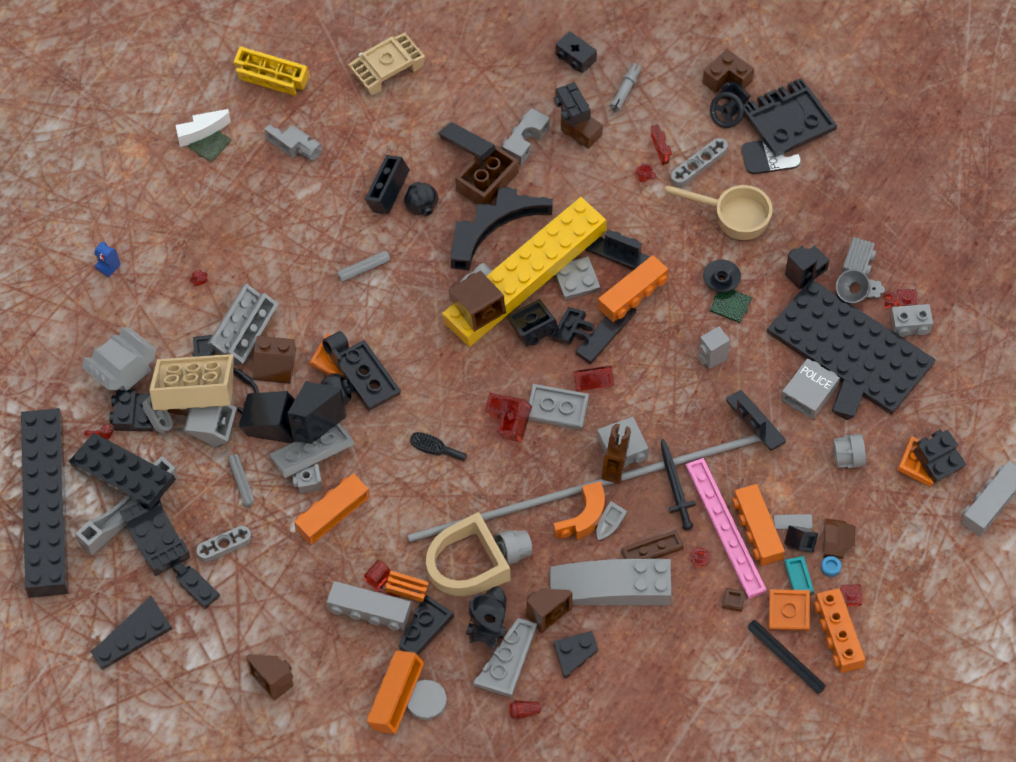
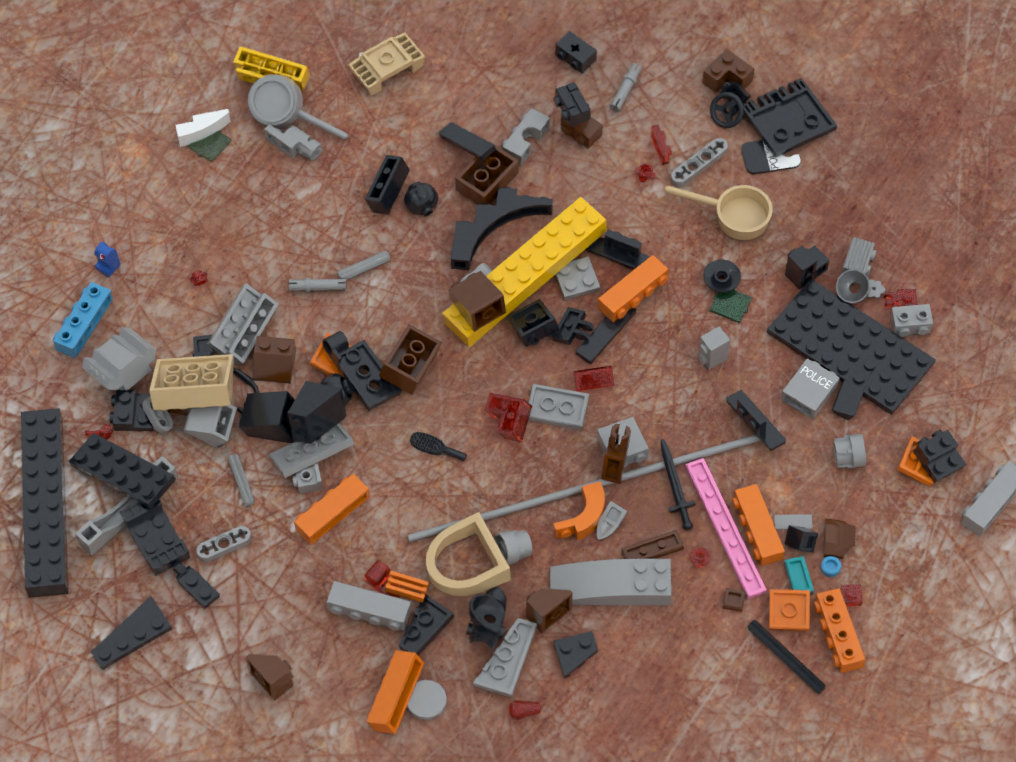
(82, 320): none -> dark azure brick
(279, 103): none -> light grey piece
(317, 284): none -> light grey pin
(410, 359): none -> reddish brown brick

